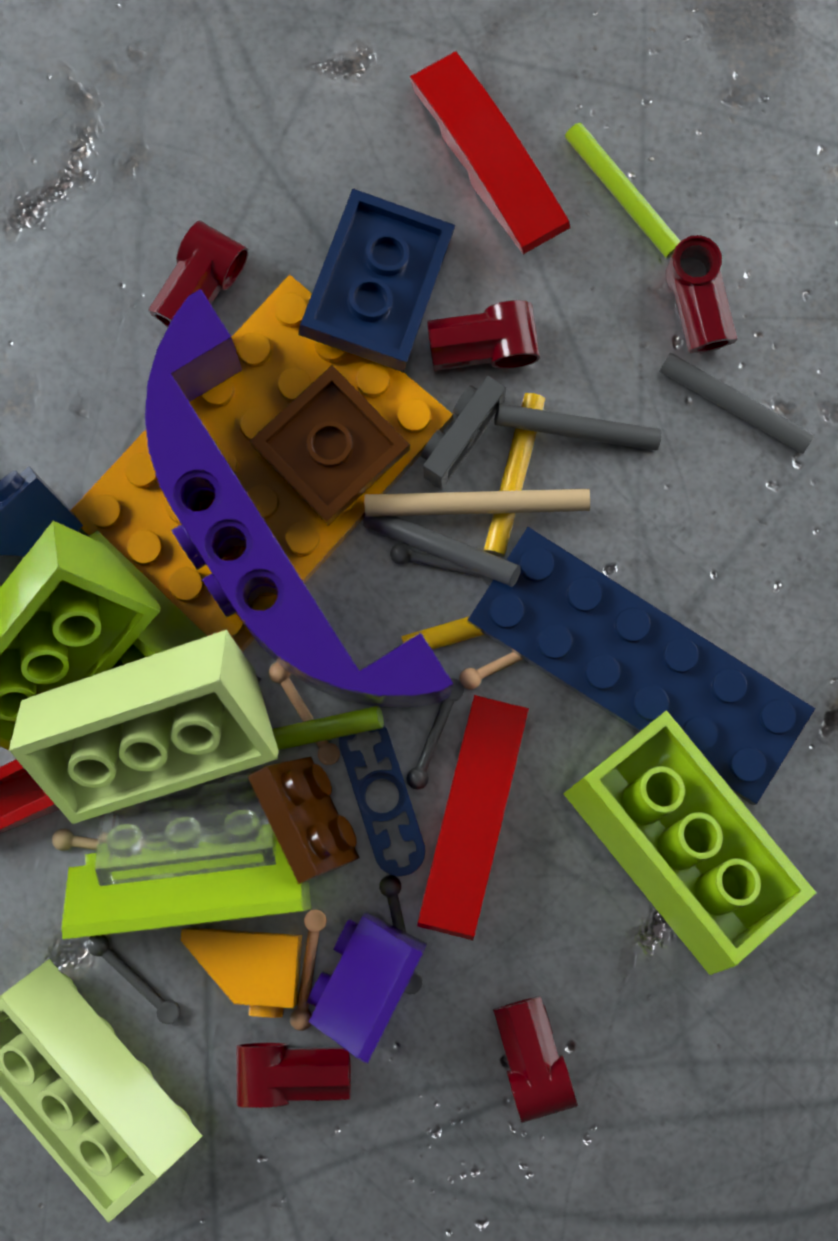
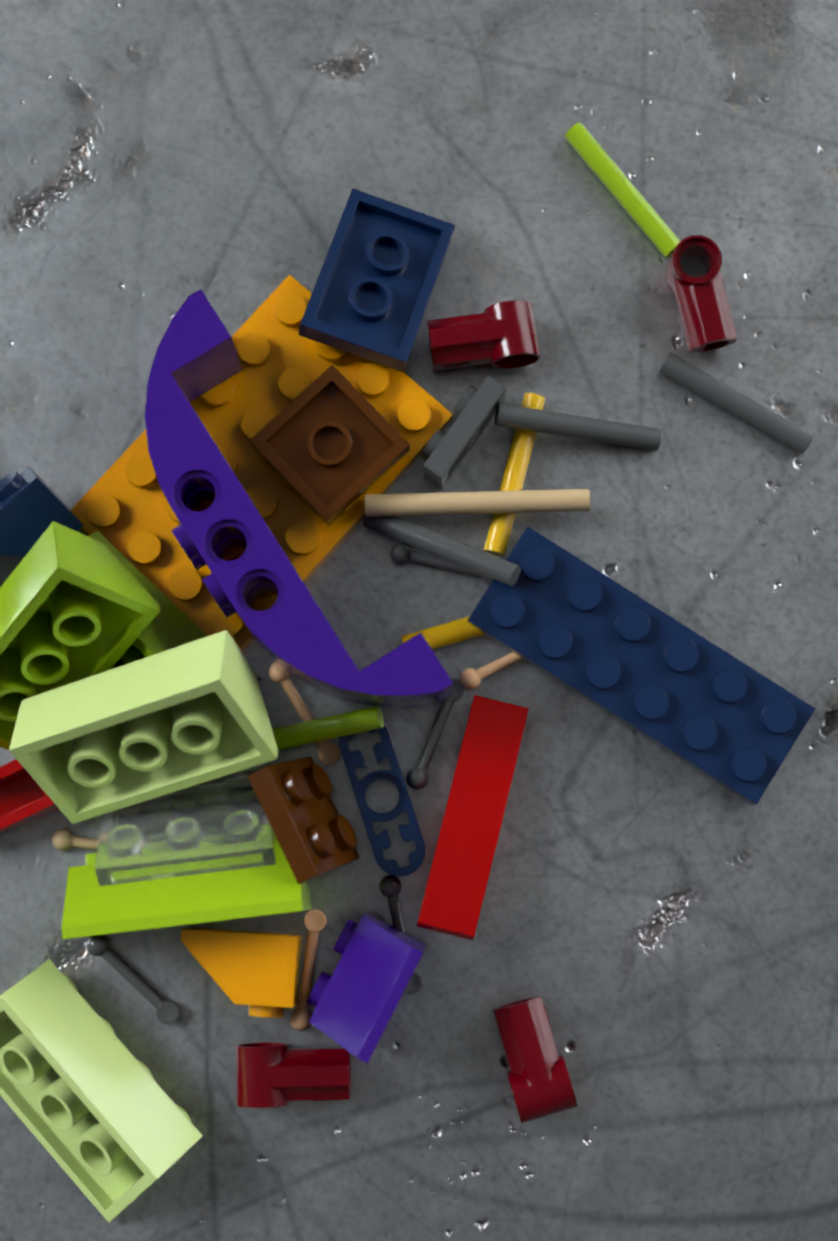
(204, 262): dark red piece -> none
(490, 152): red slope -> none
(690, 844): lime slope -> none

